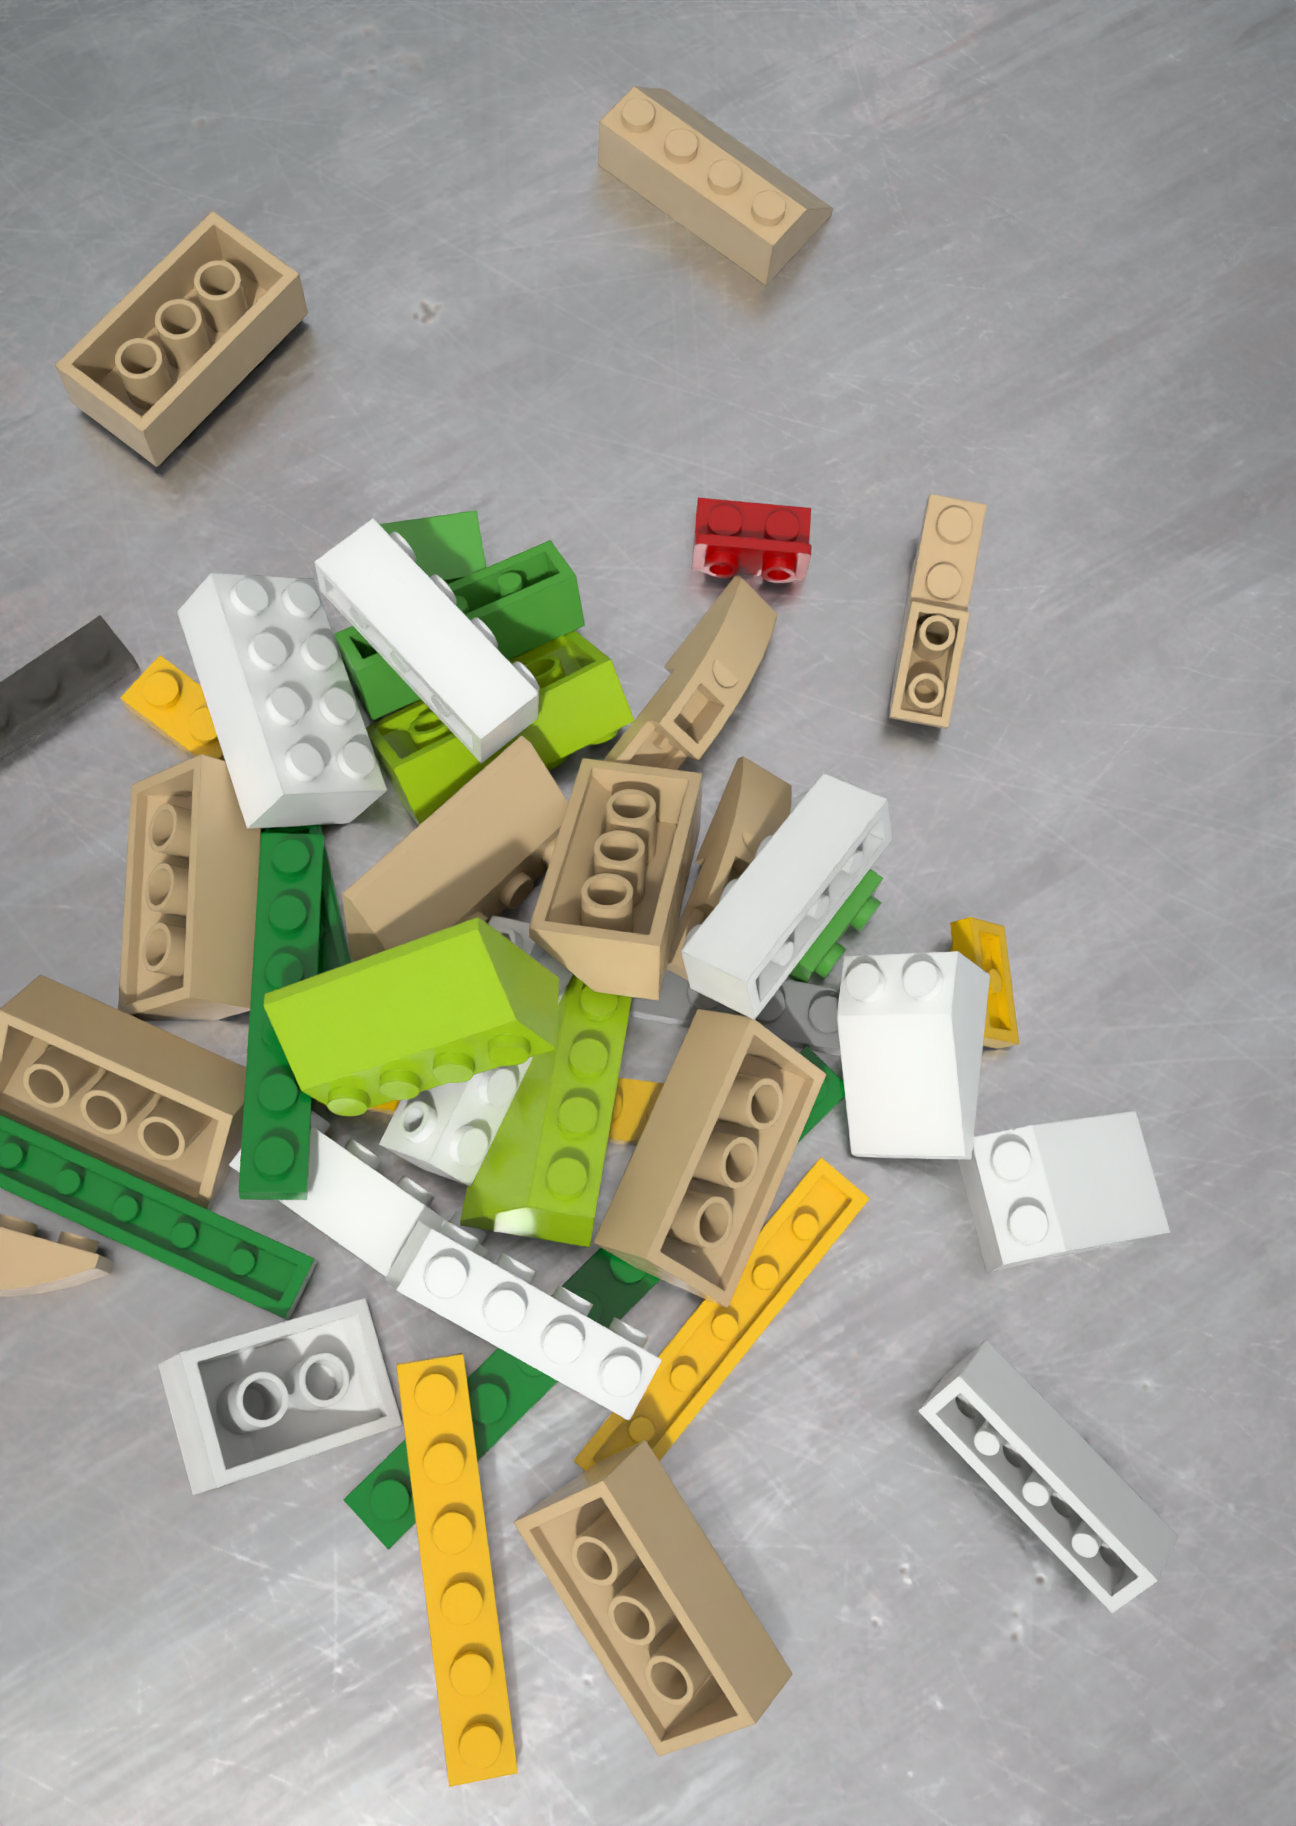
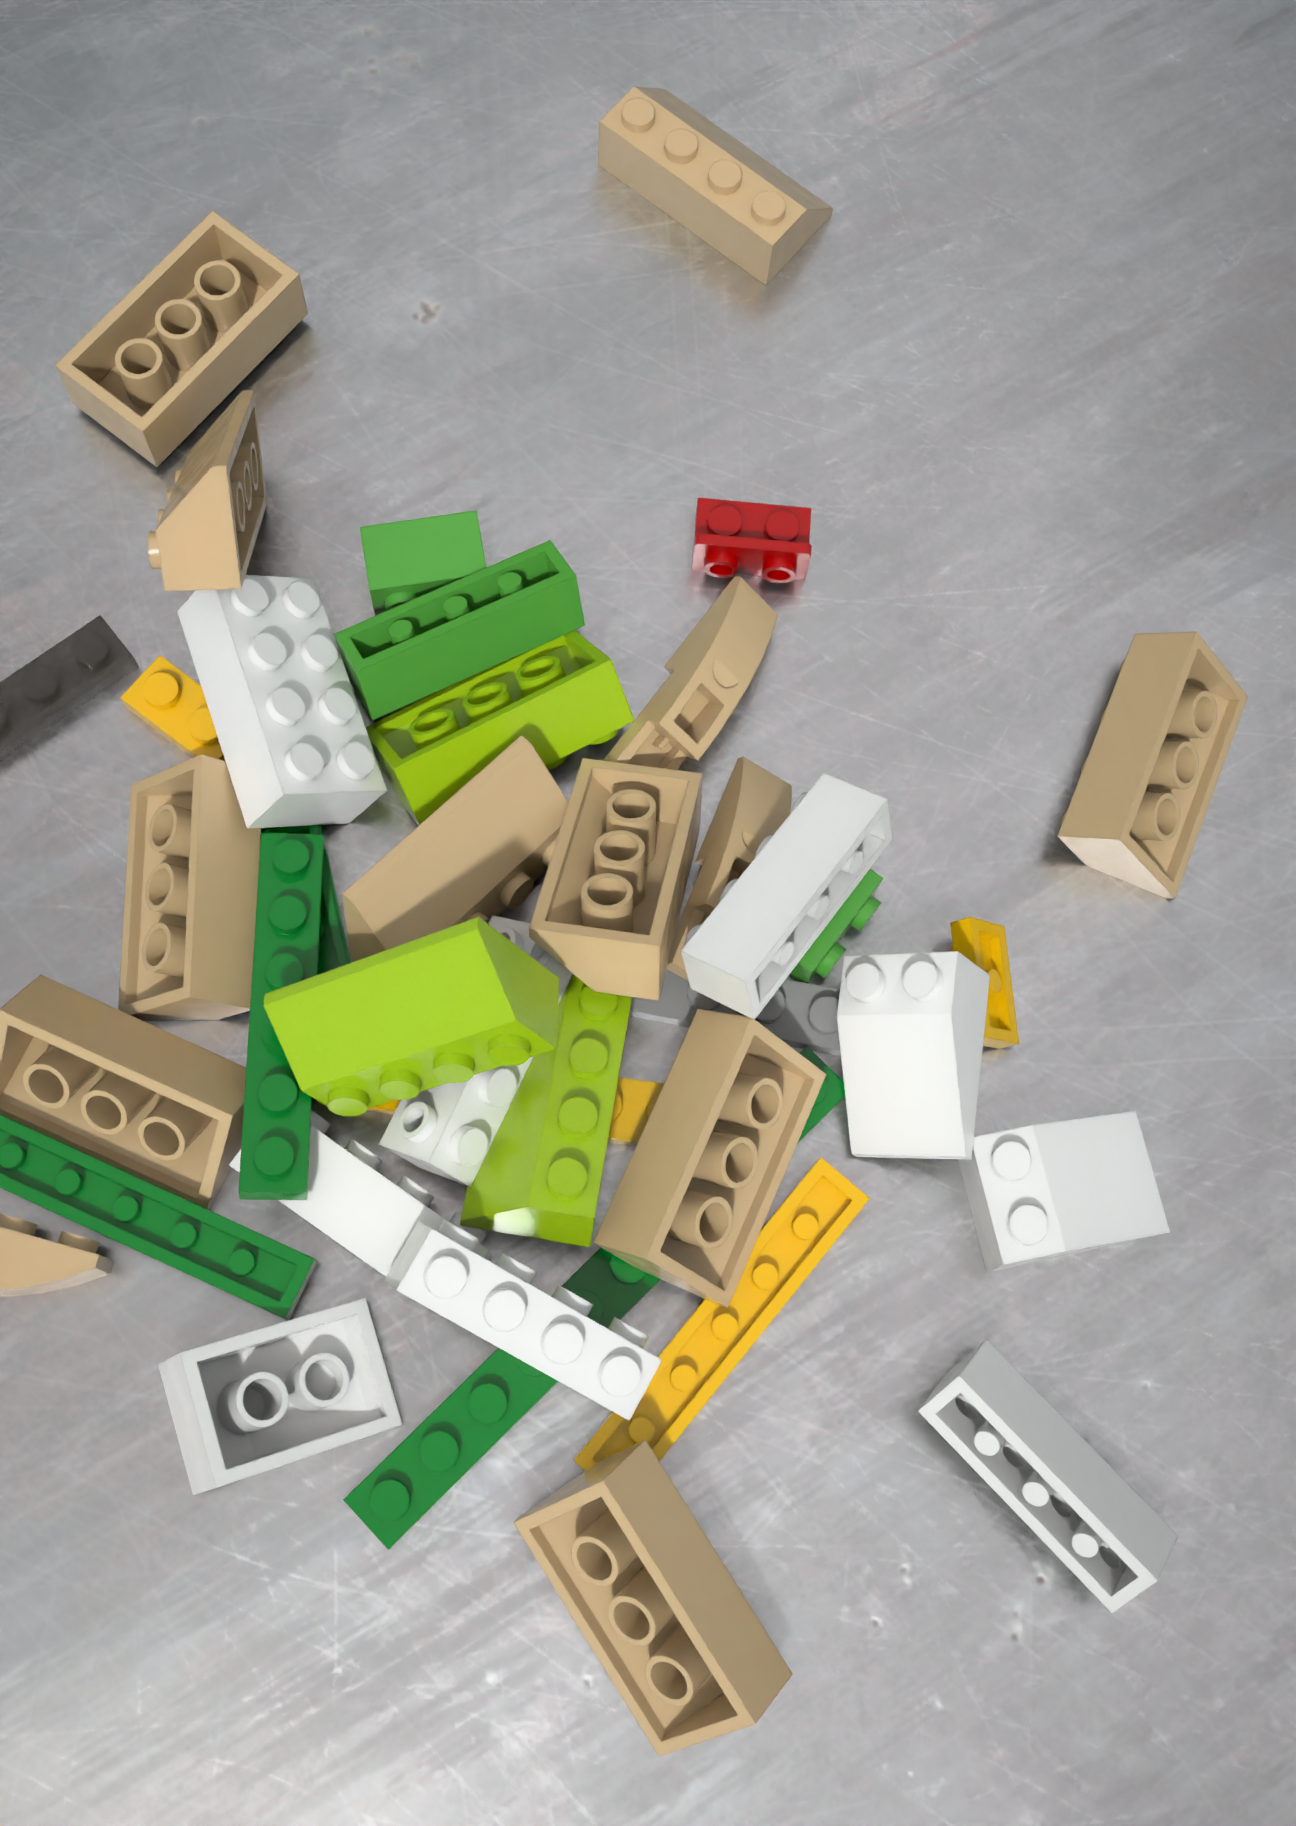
(215, 506): none -> tan slope
(429, 639): white brick -> none
(456, 1570): yellow plate -> none
(936, 612): tan slope -> none
(1154, 762): none -> tan slope

